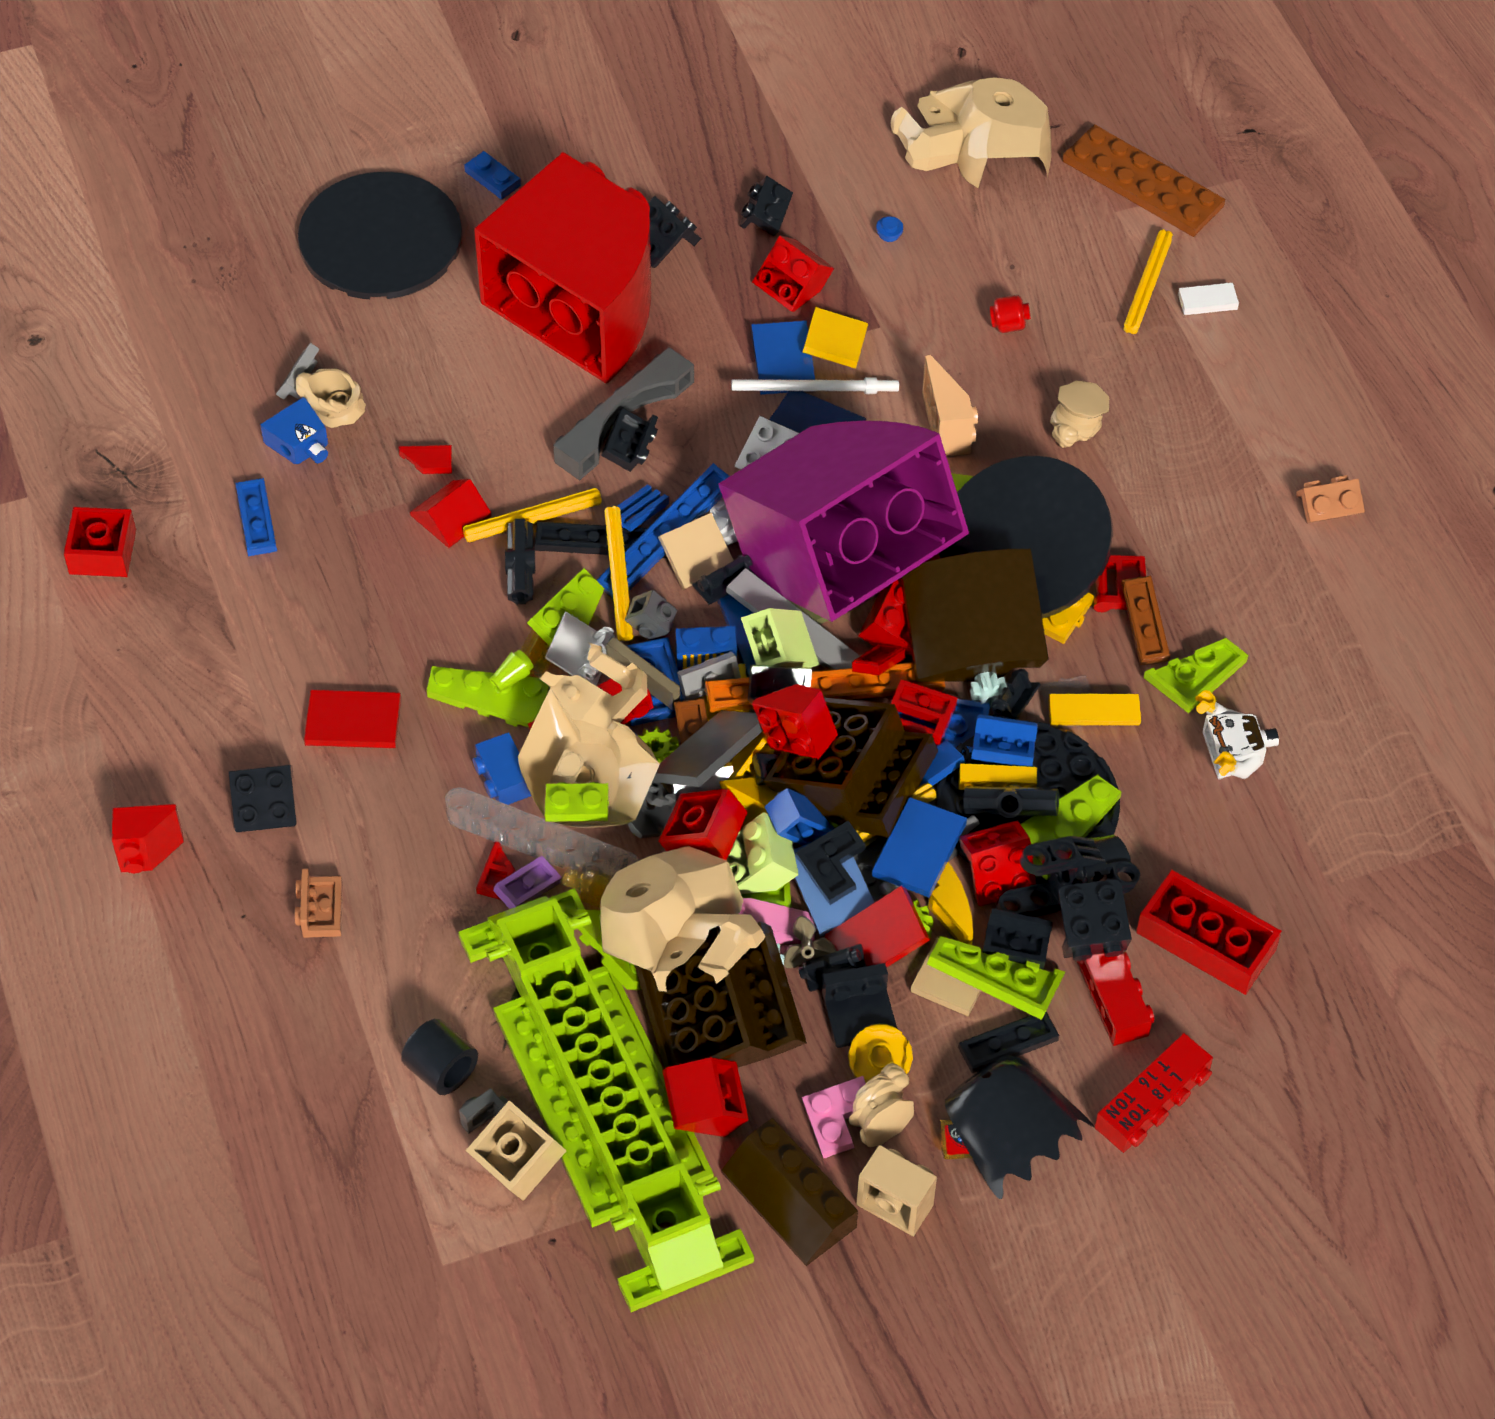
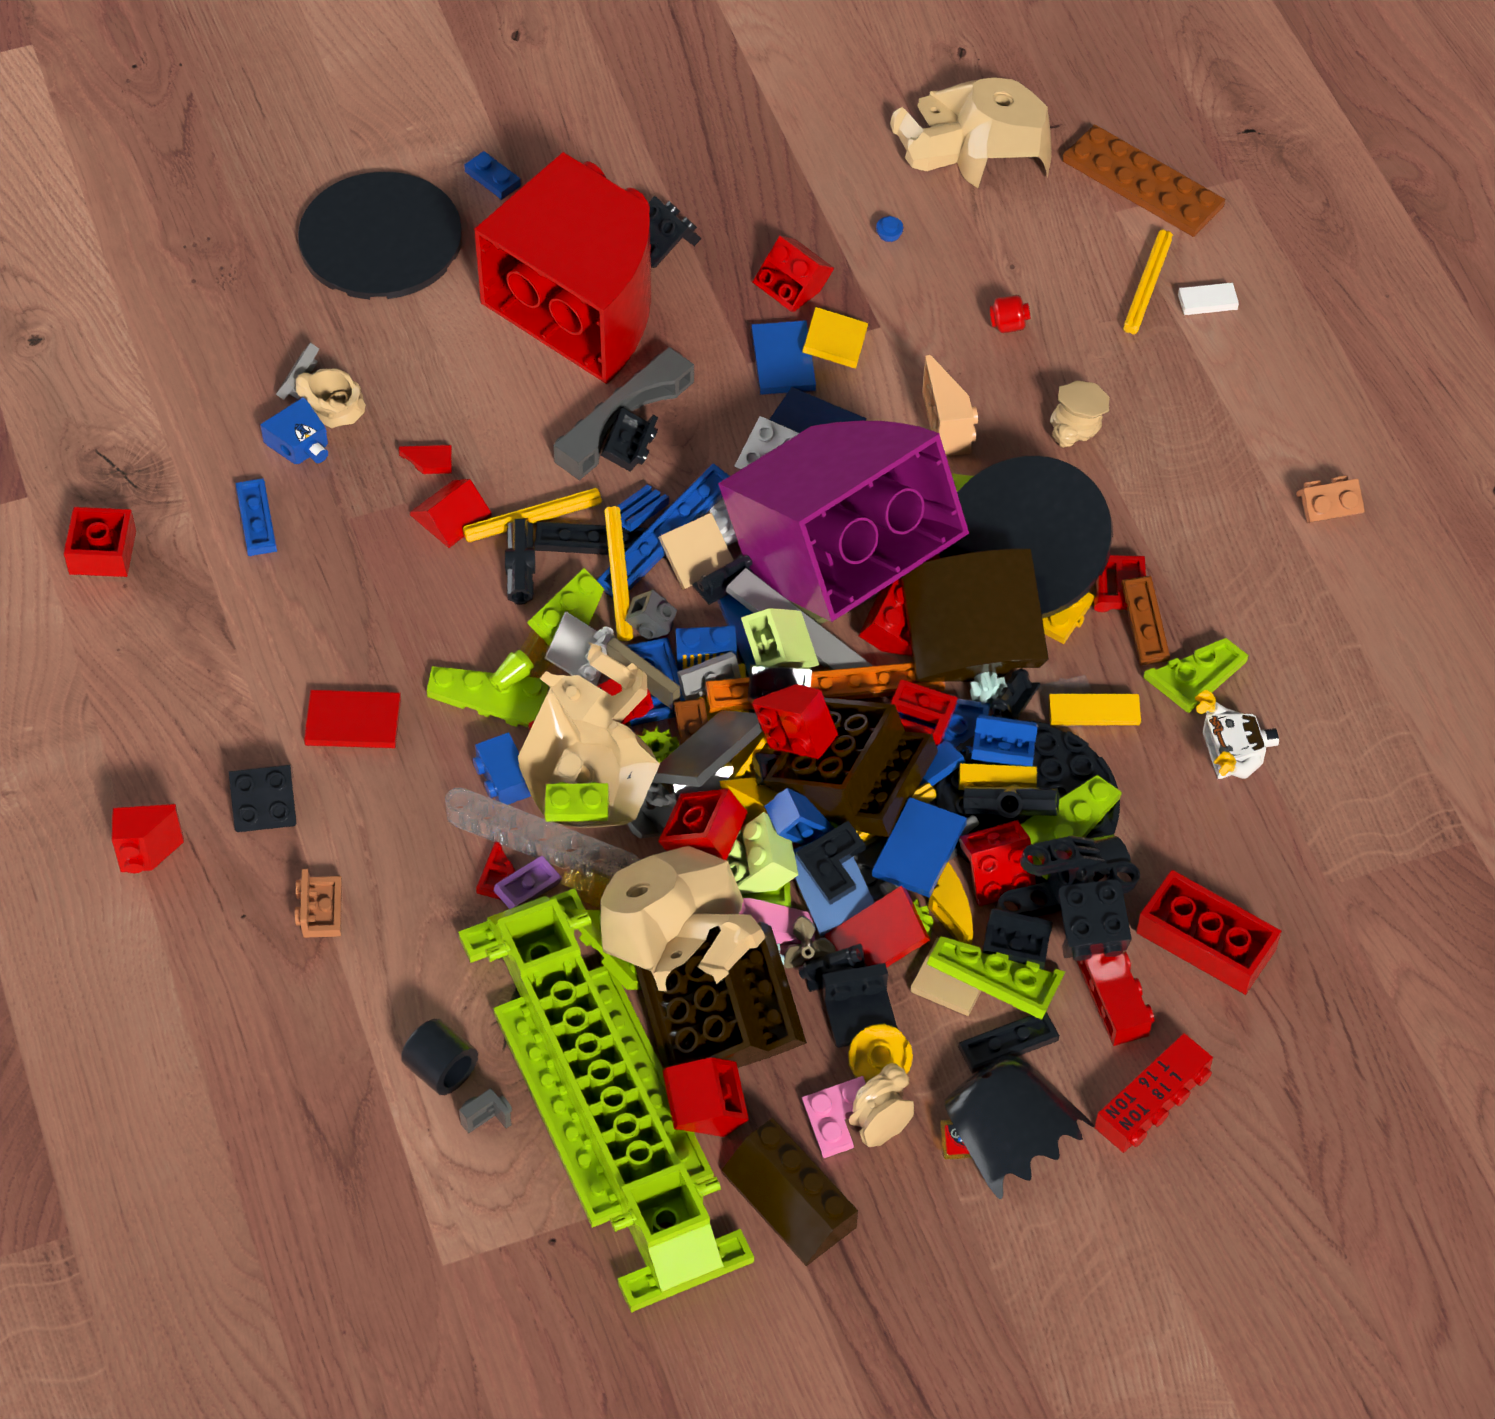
(516, 1150): tan brick -> none
(766, 205): black bracket -> none
(869, 385): white bar -> none
(878, 659): red tile -> none
(896, 1190): tan brick -> none

